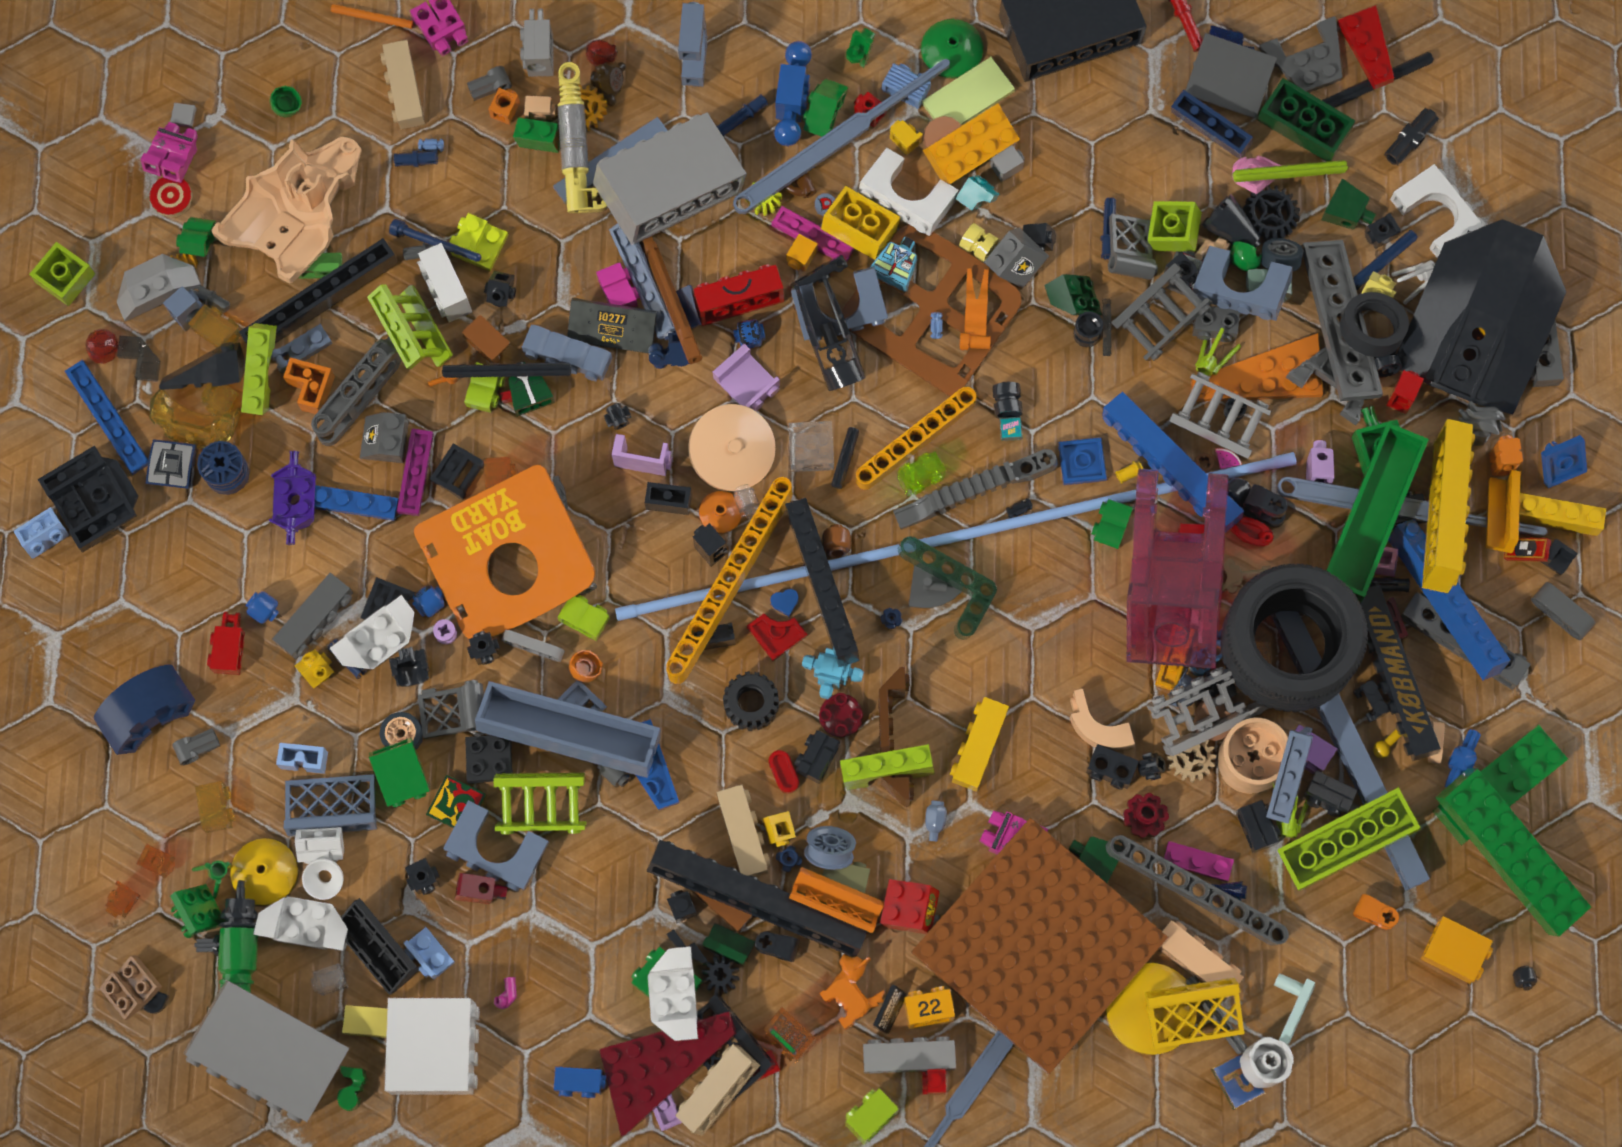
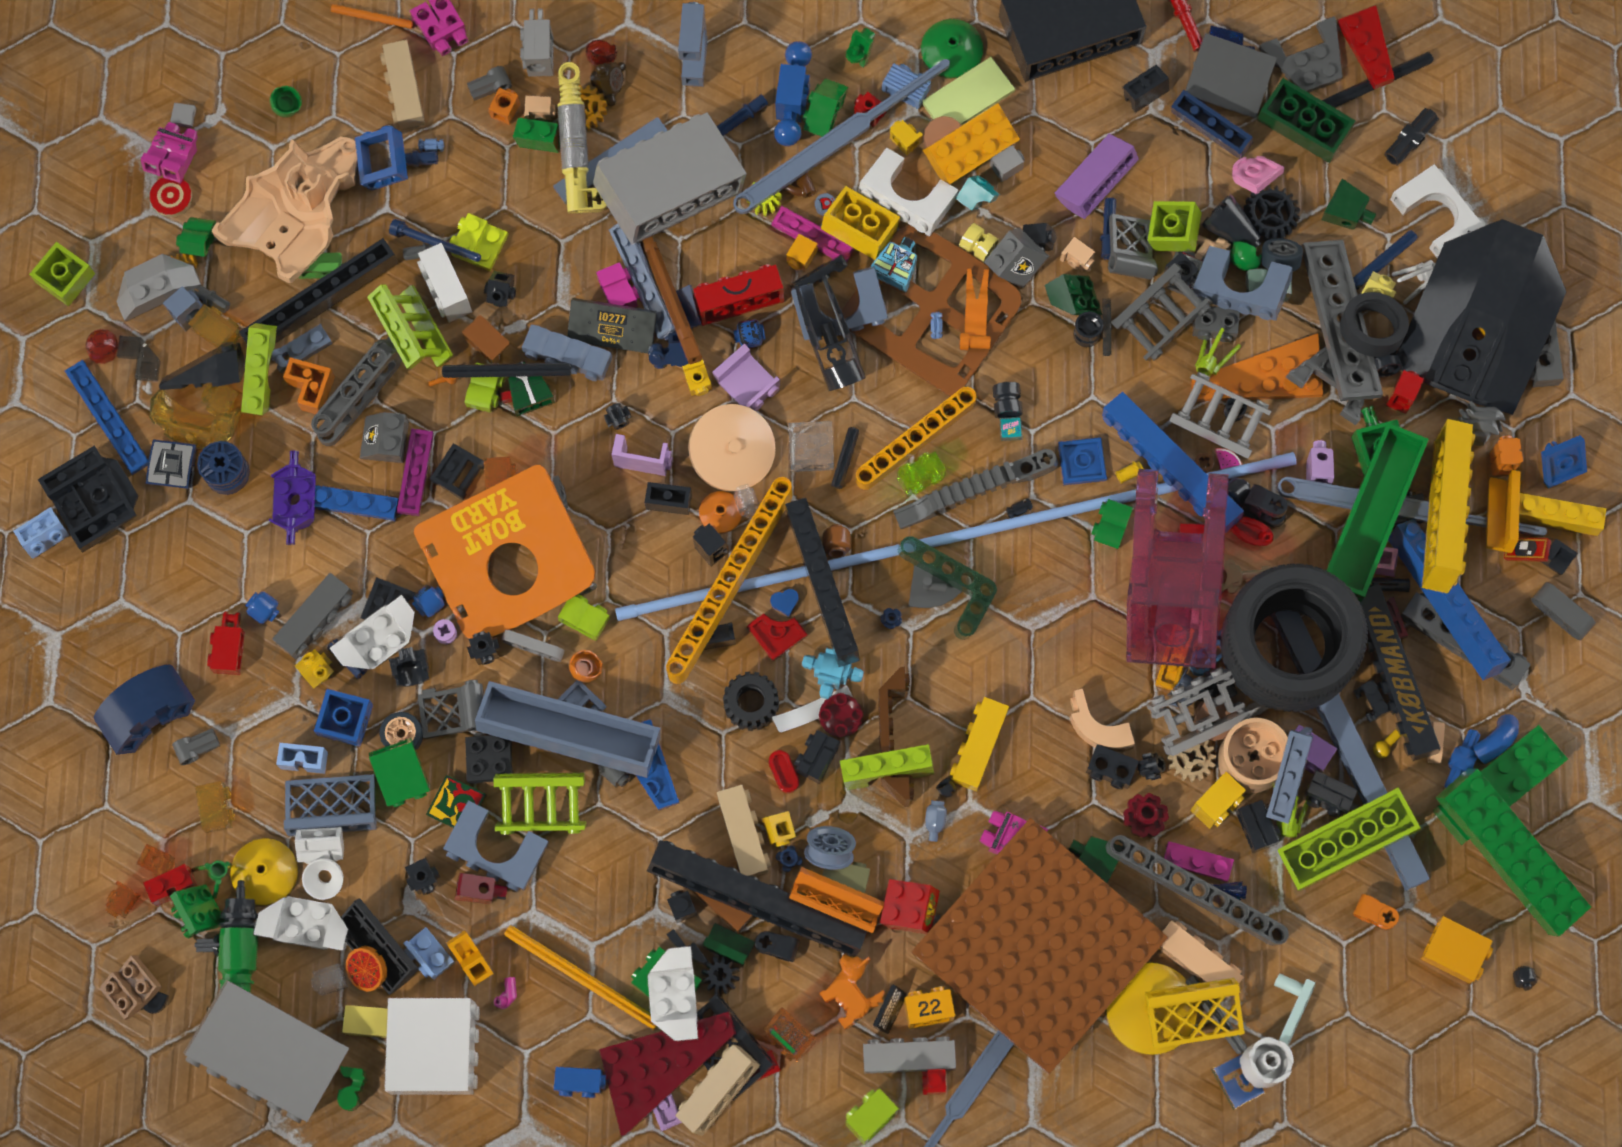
(166, 884): none -> red brick
(343, 717): none -> blue brick
(366, 968): none -> tile
(387, 176): none -> blue window
(469, 958): none -> light orange brick
(579, 976): none -> light orange axle
(695, 370): none -> yellow brick
(803, 714): none -> white sticker
(946, 786): none -> black hinge
(1078, 255): none -> light nougat brick
(1097, 175): none -> medium lavender brick
(1146, 88): none -> black hinge
(1217, 800): none -> yellow brick
(1290, 171): lime axle -> none
(1378, 238): black brick -> none
(1499, 739): none -> blue cylinder

